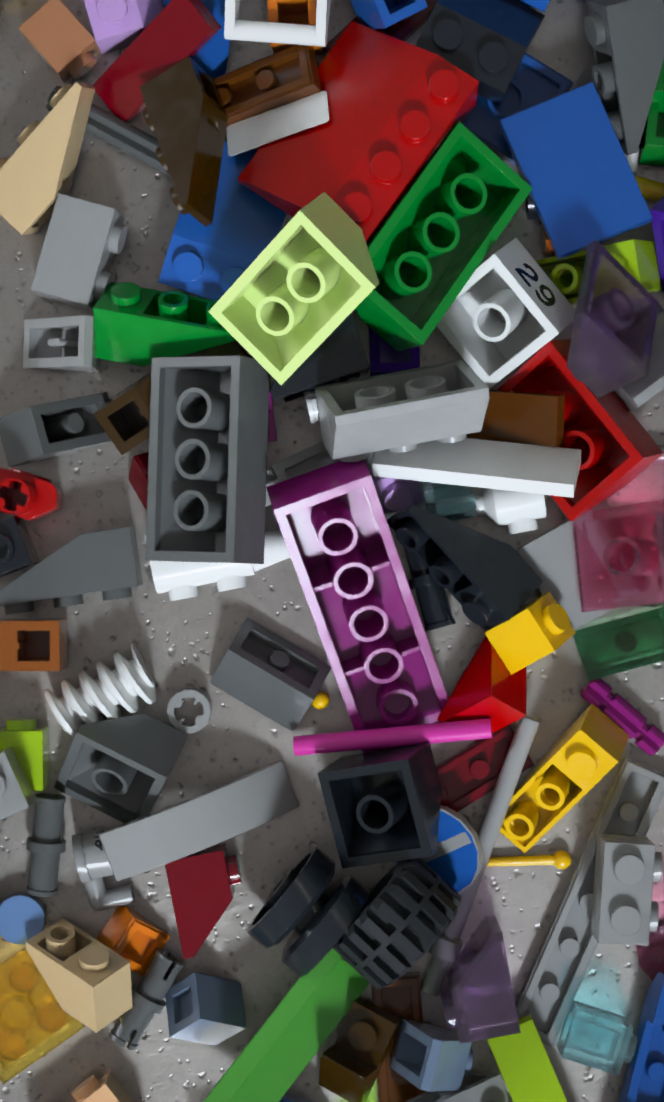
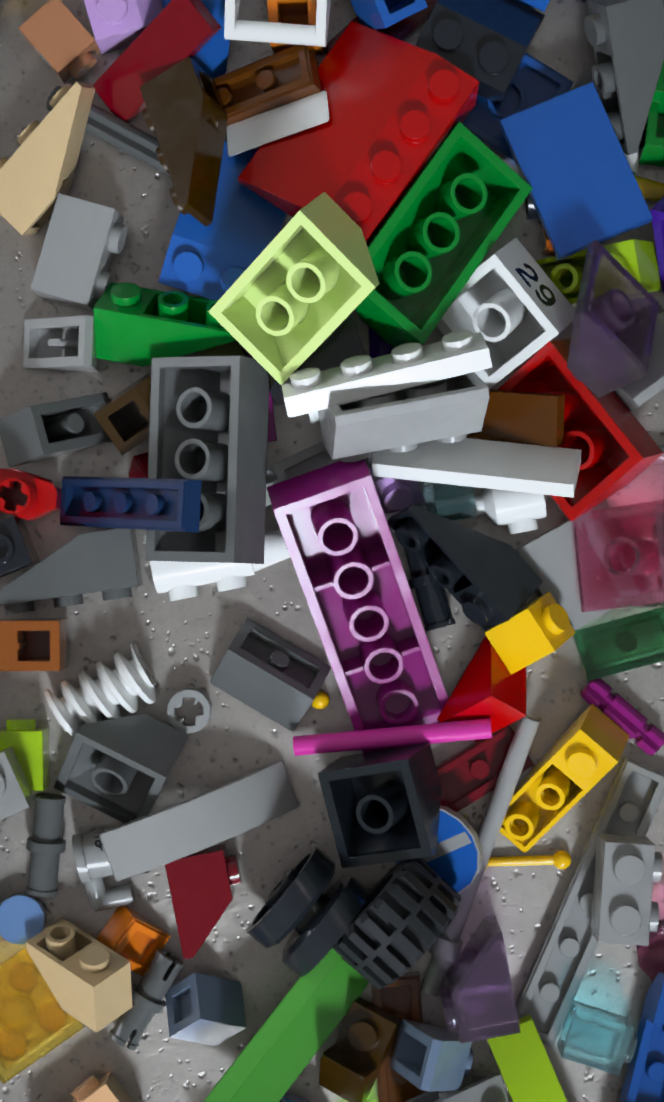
(131, 503): none -> dark blue tile
(404, 368): none -> white plate

